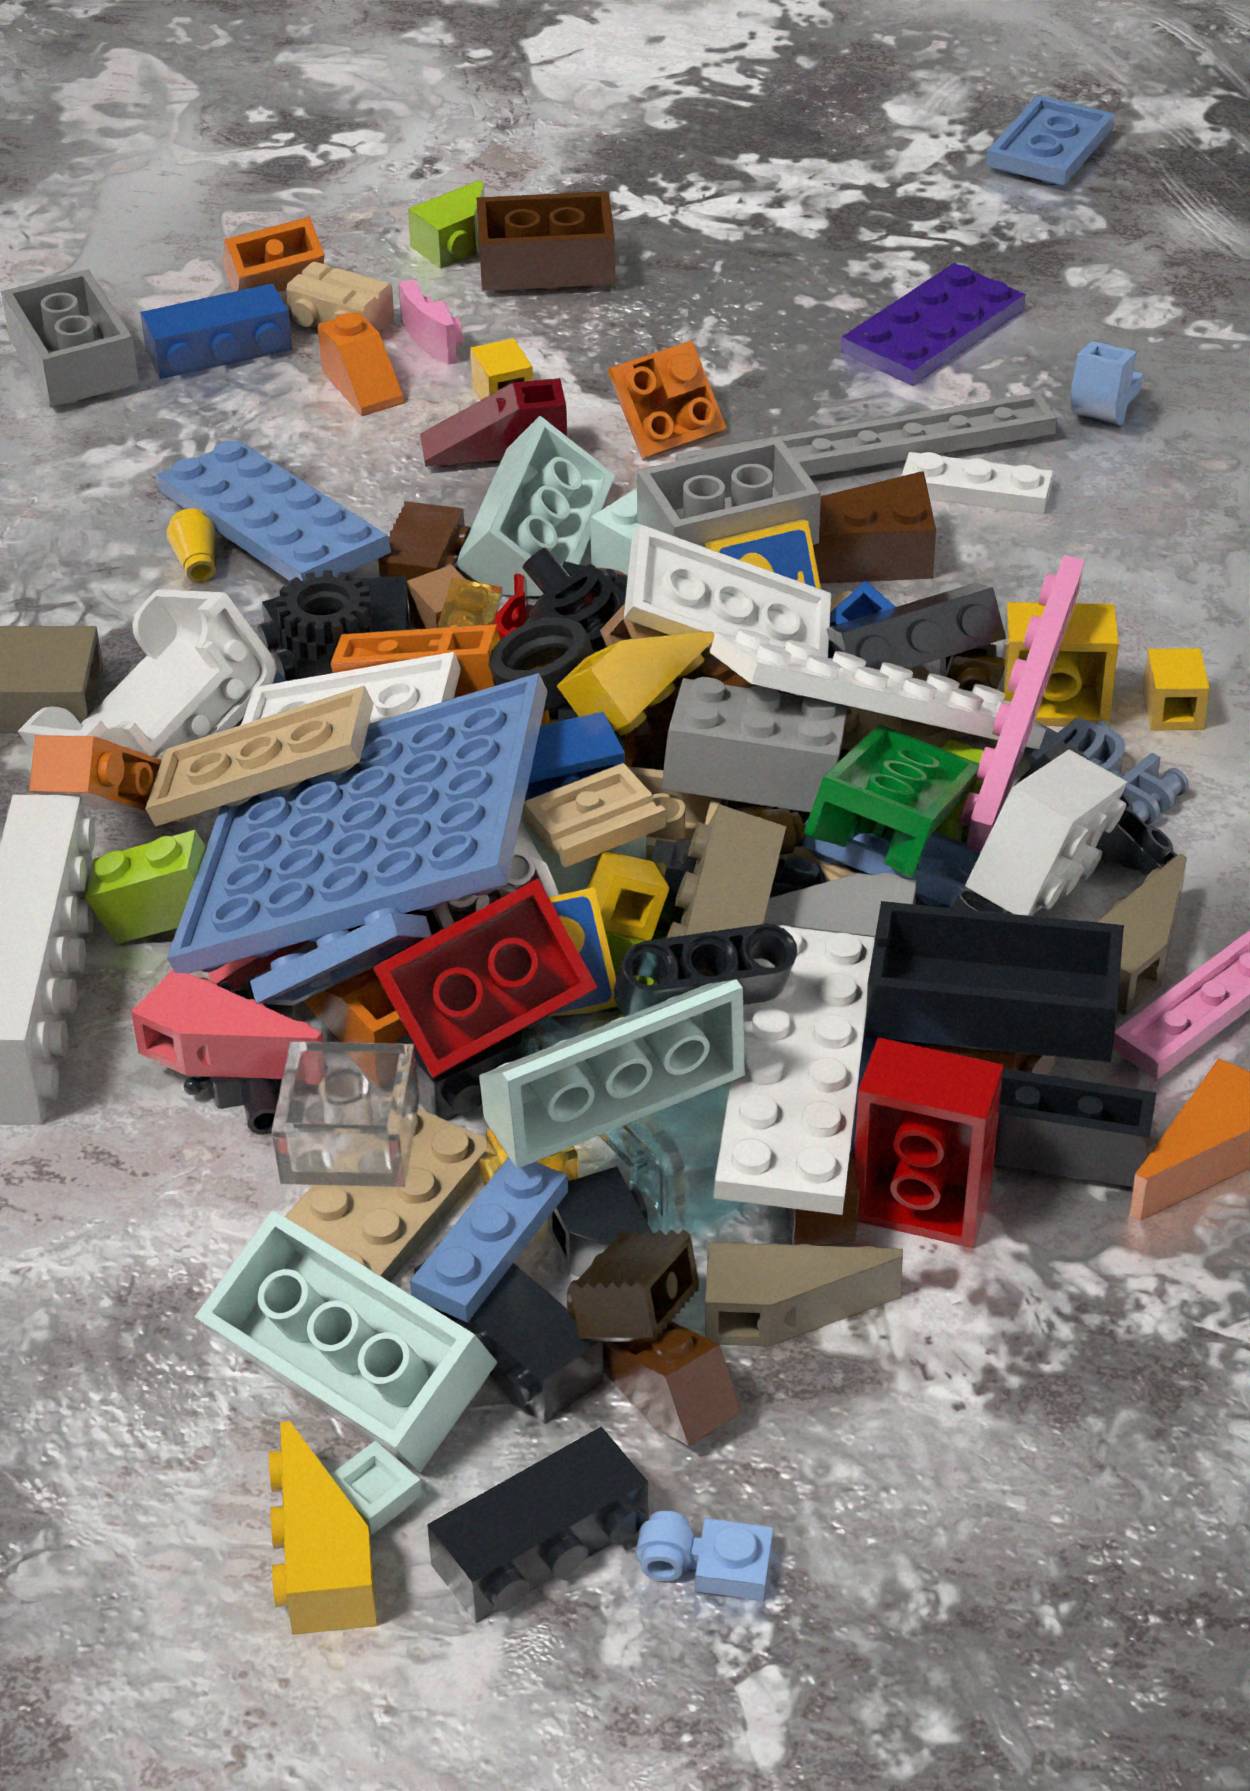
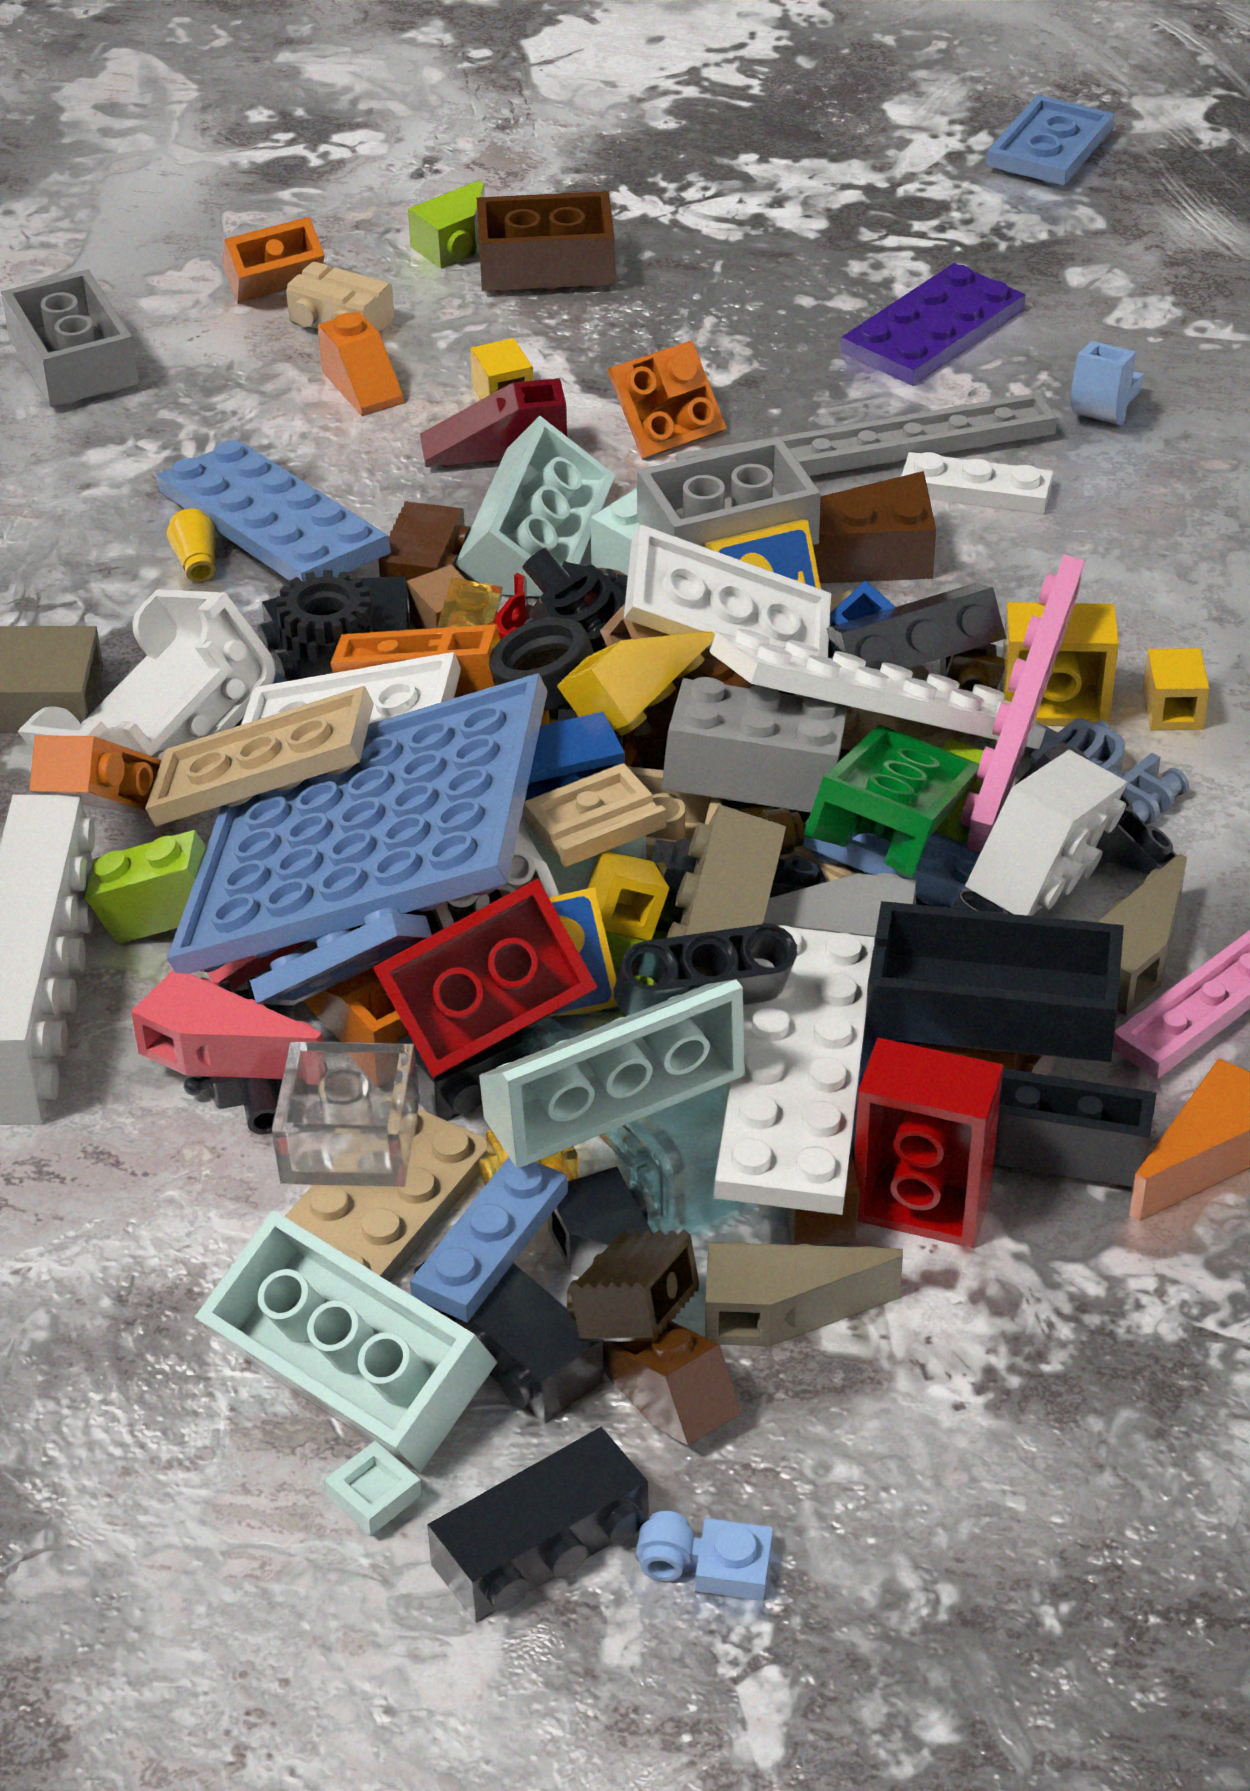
(216, 330): blue brick -> none
(325, 1544): yellow slope -> none
(429, 323): bright pink slope -> none

